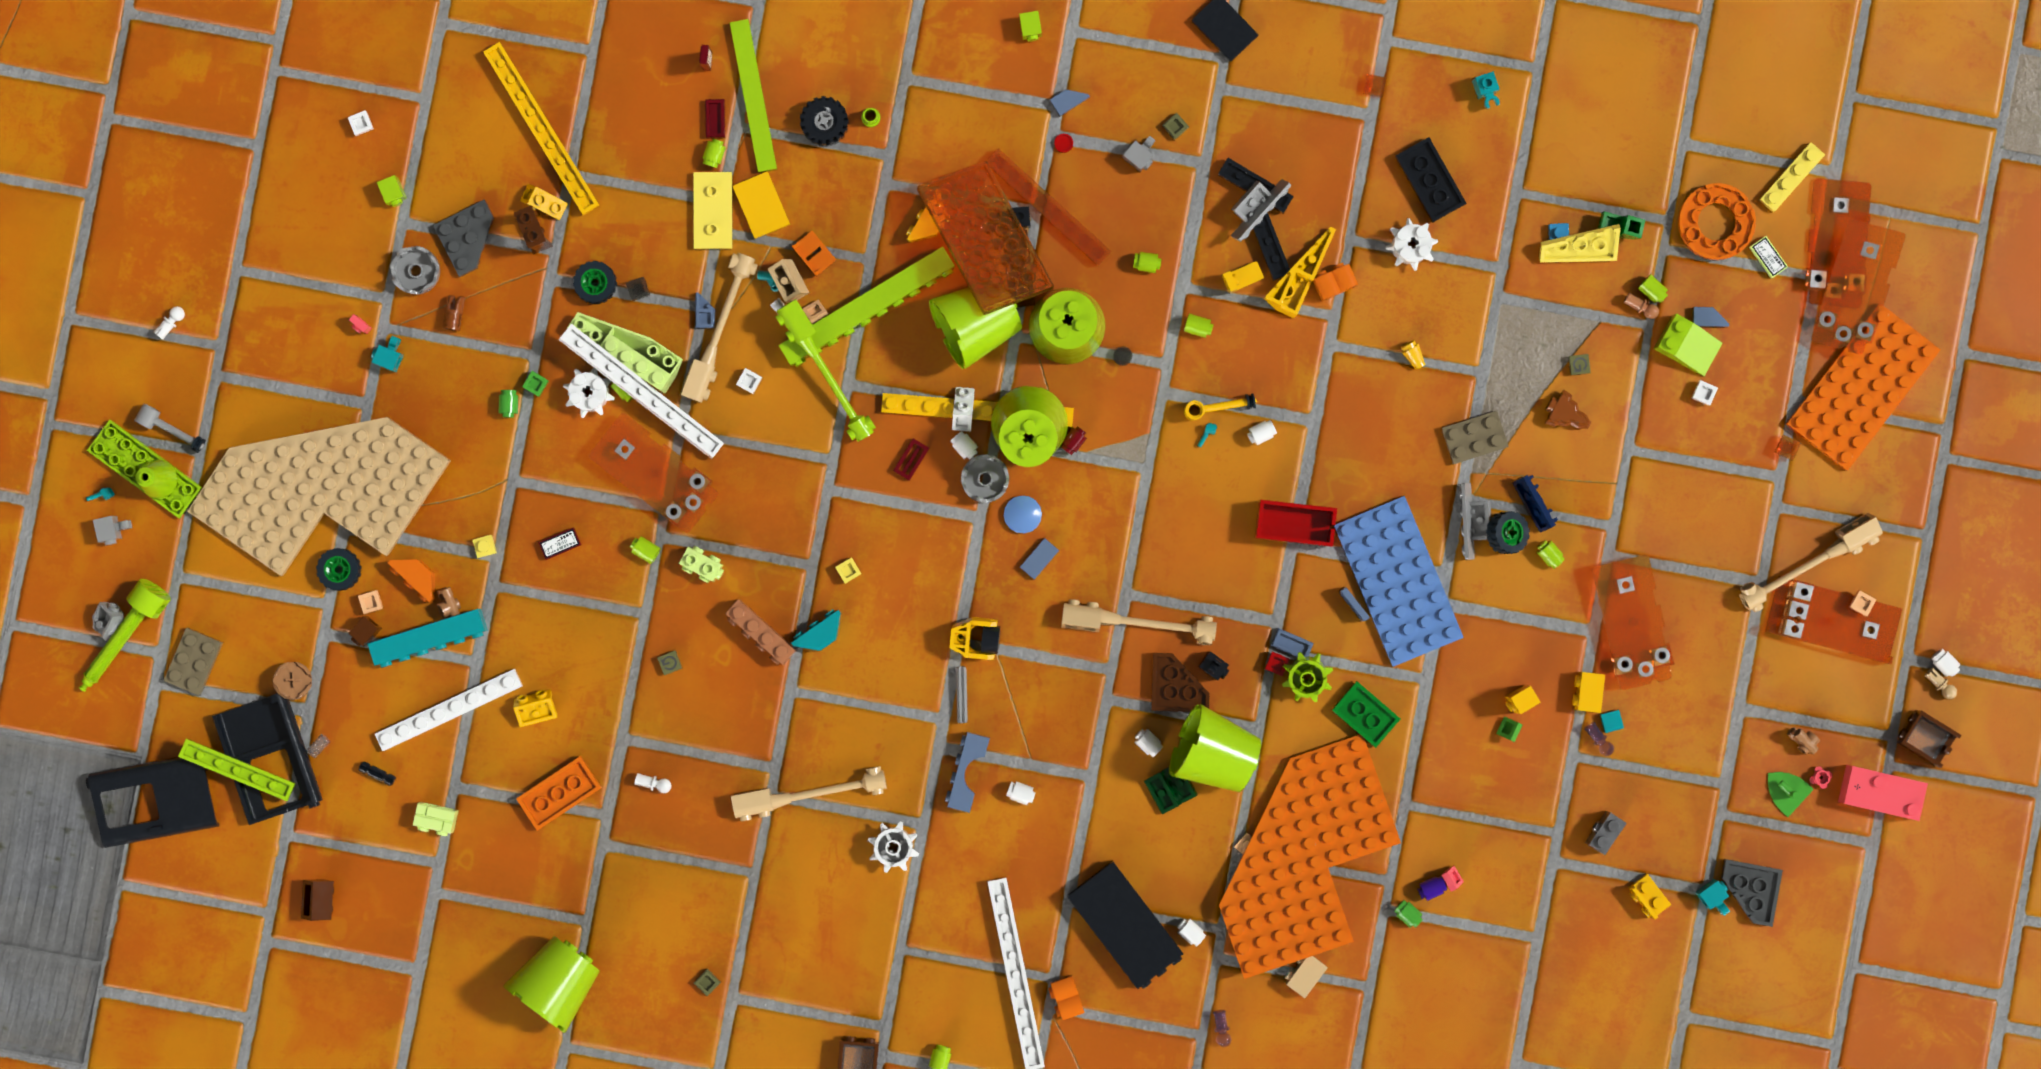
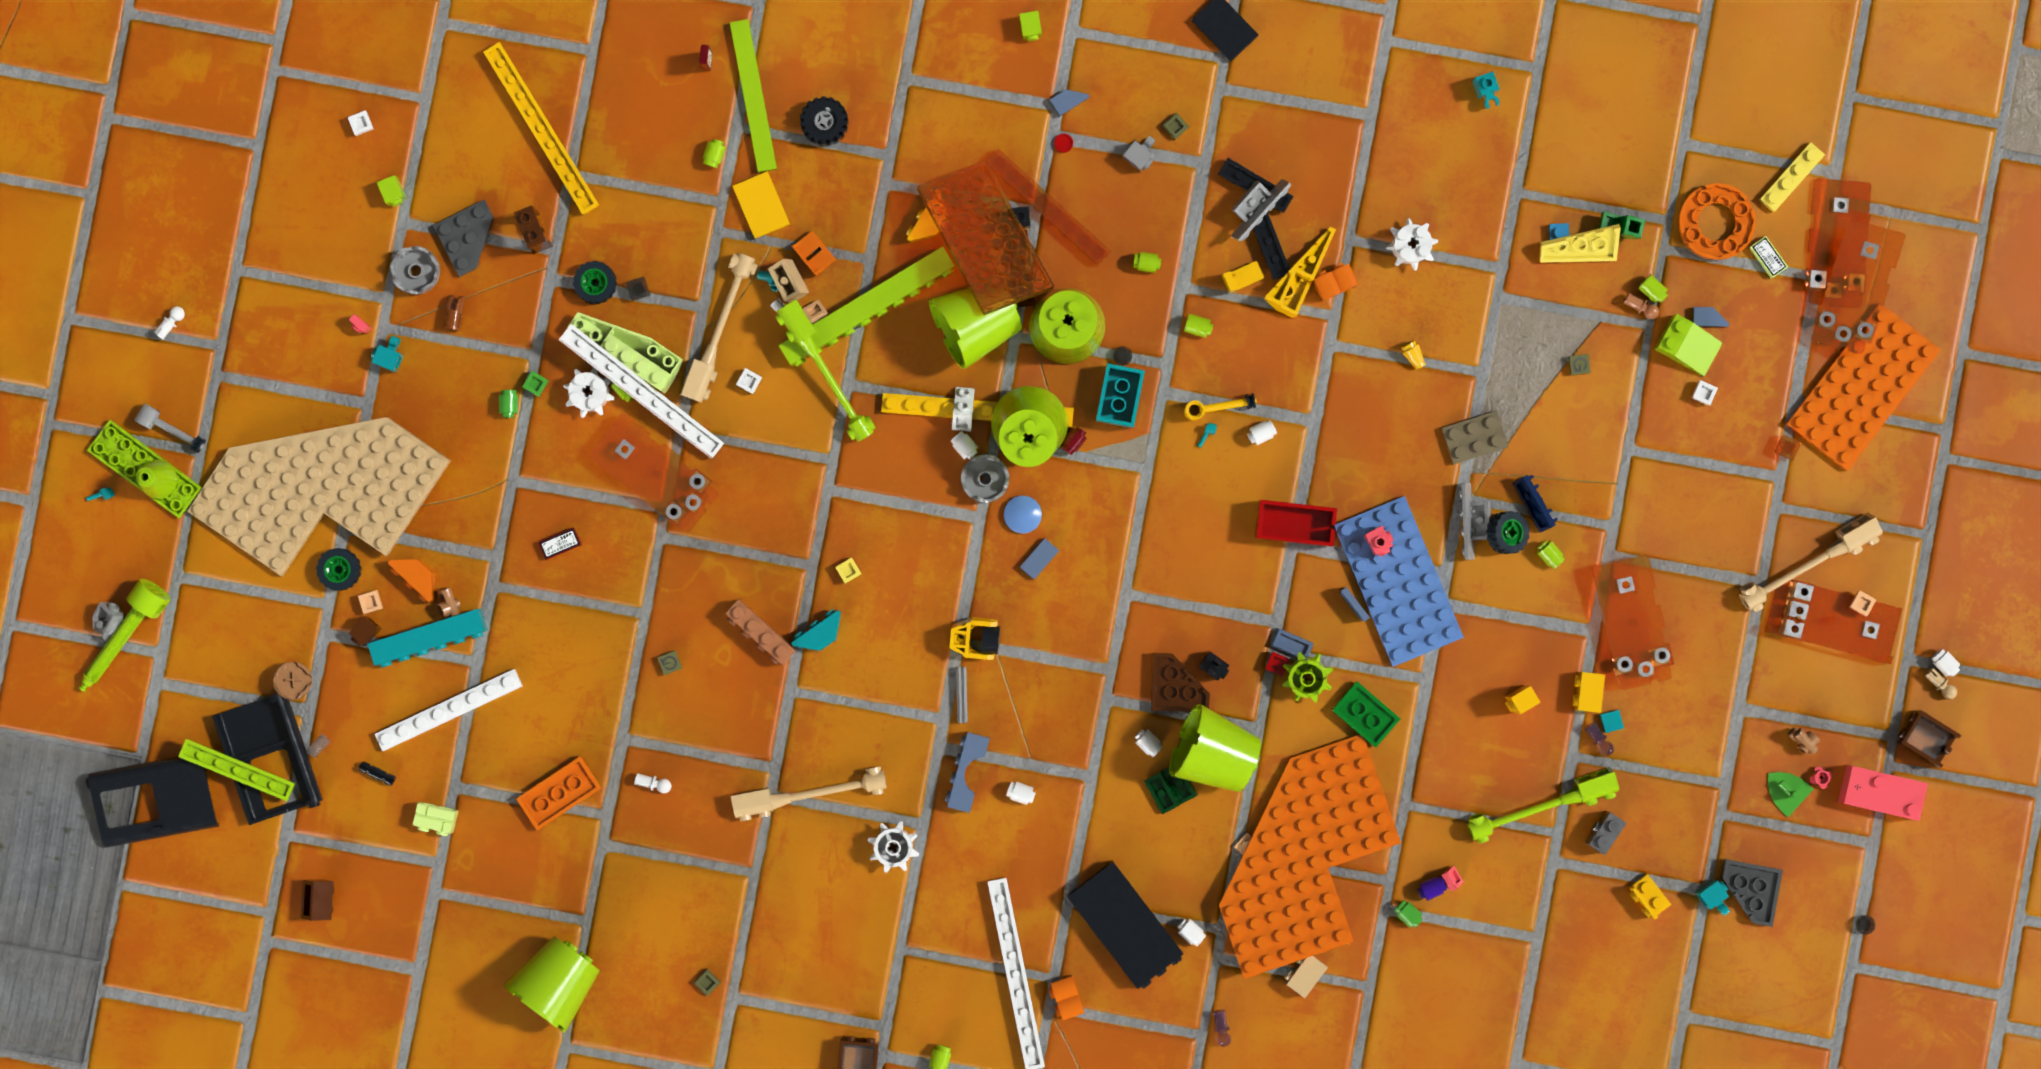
(109, 529): light grey brick -> none
(193, 661): dark tan plate -> none
(484, 546): light yellow plate -> none
(534, 708): yellow bracket -> none
(543, 201): yellow bracket -> none
(645, 549): lime brick -> none
(703, 313): sand blue tile -> none
(707, 567): yellowish green brick -> none
(712, 210): light yellow plate -> none
(715, 118): dark red tile -> none
(873, 123): lime piece -> none
(902, 473): dark red tile -> none
(1091, 617): tan bar -> none
(1120, 395): none -> teal brick
(1374, 85): clear orange plate -> none
(1379, 541): none -> coral brick
(1430, 179): black plate -> none
(1509, 729): bright green plate -> none
(1566, 412): dark orange rock -> none
(1586, 790): none -> lime bar
(1865, 924): none -> clear smoke plate

